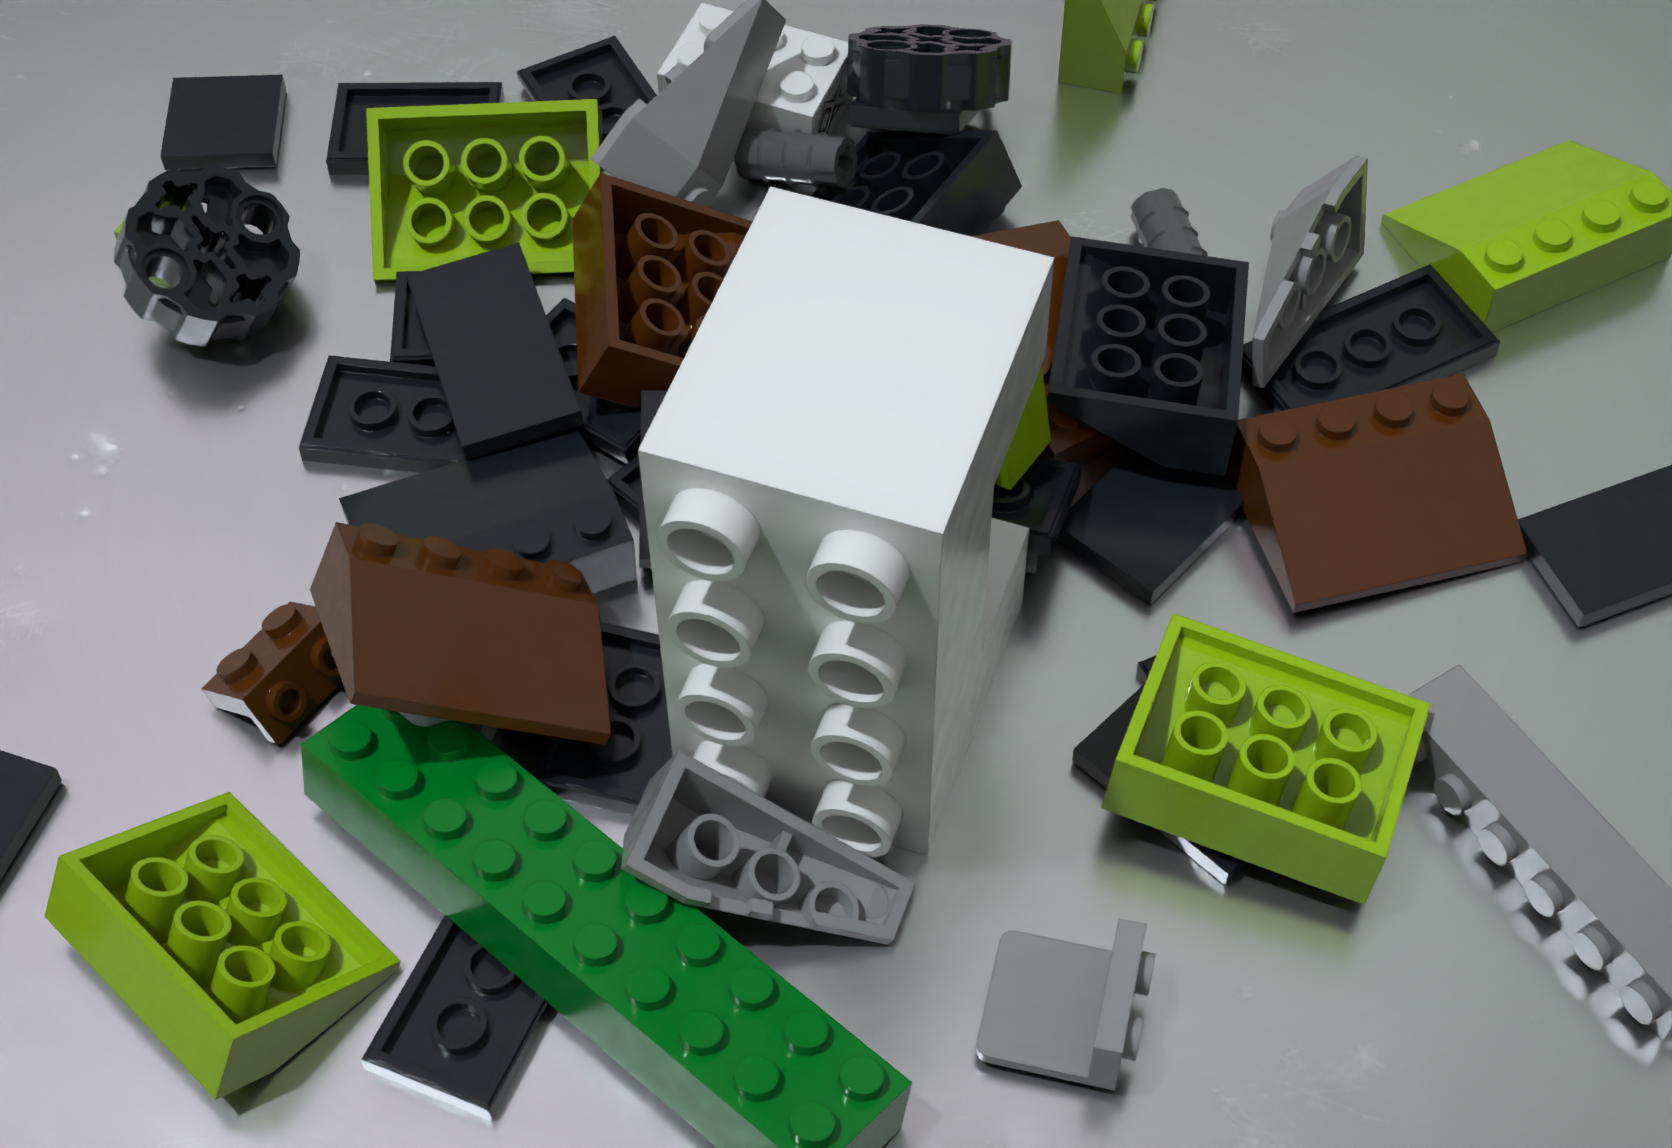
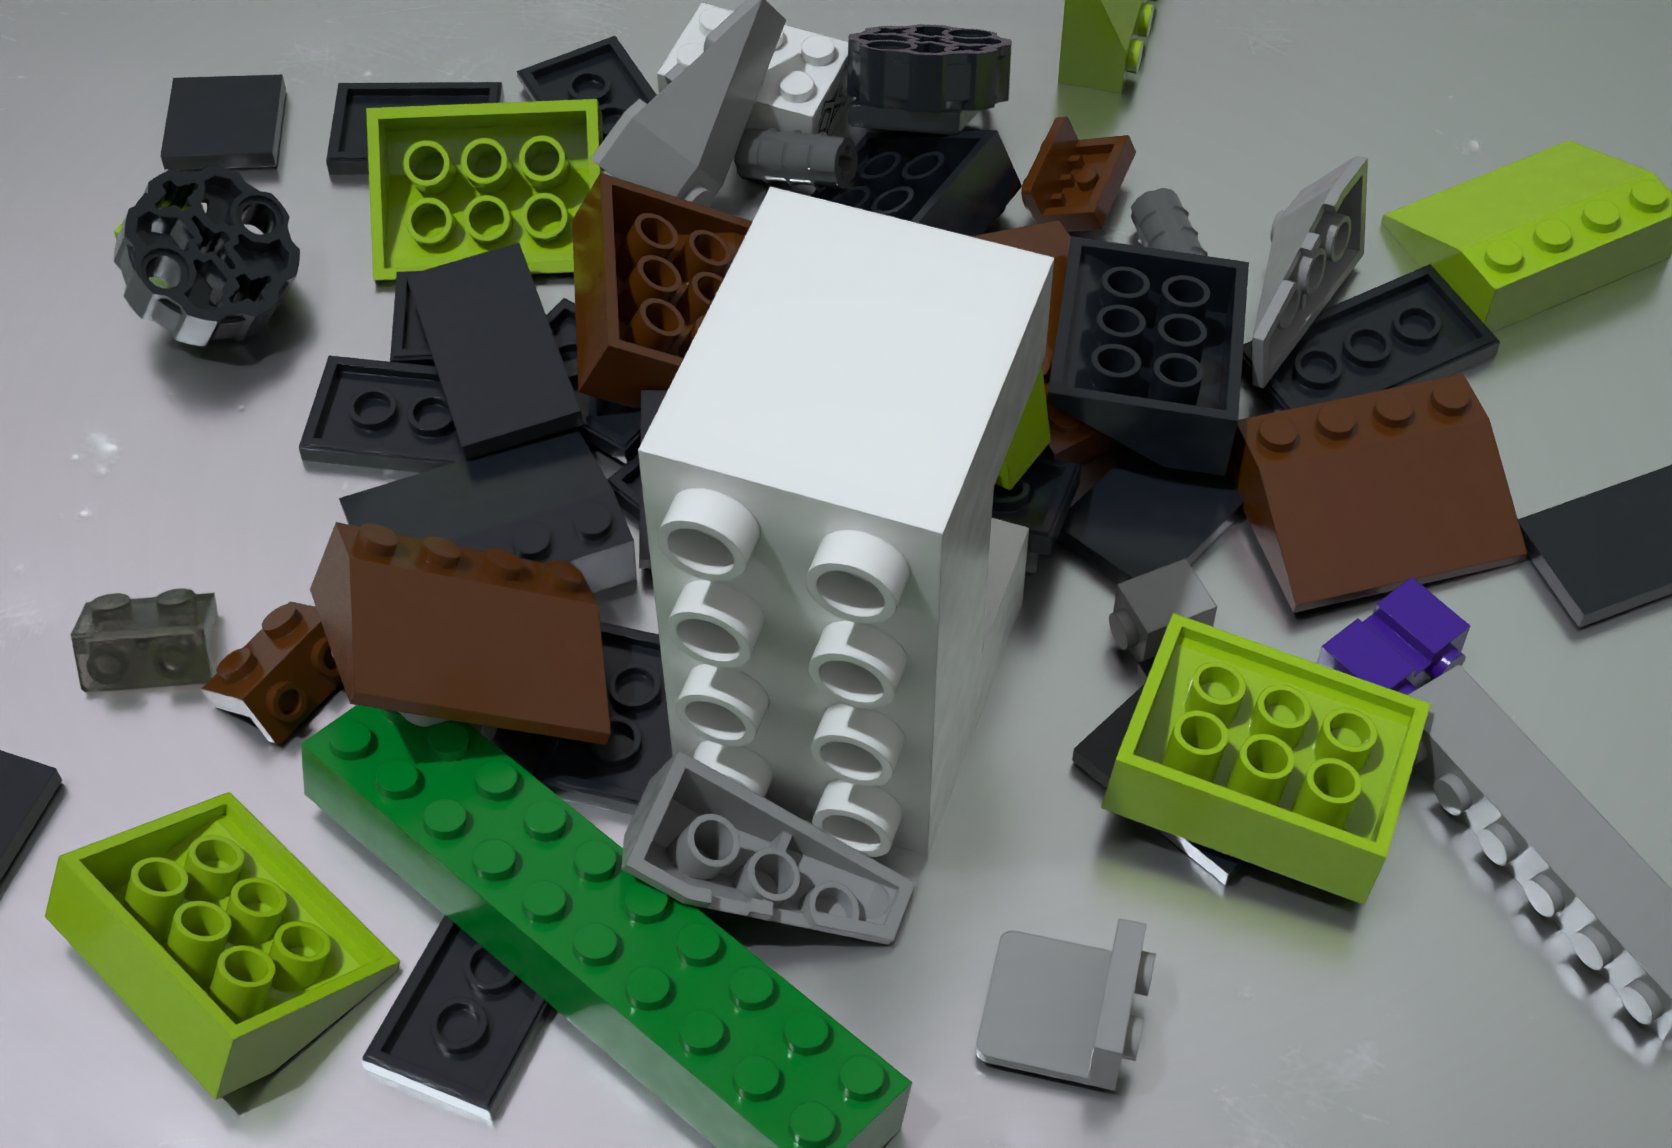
(144, 641): none -> clear smoke bracket
(1076, 177): none -> reddish brown bracket
(1149, 600): none -> light grey brick
(1402, 643): none -> dark purple brick

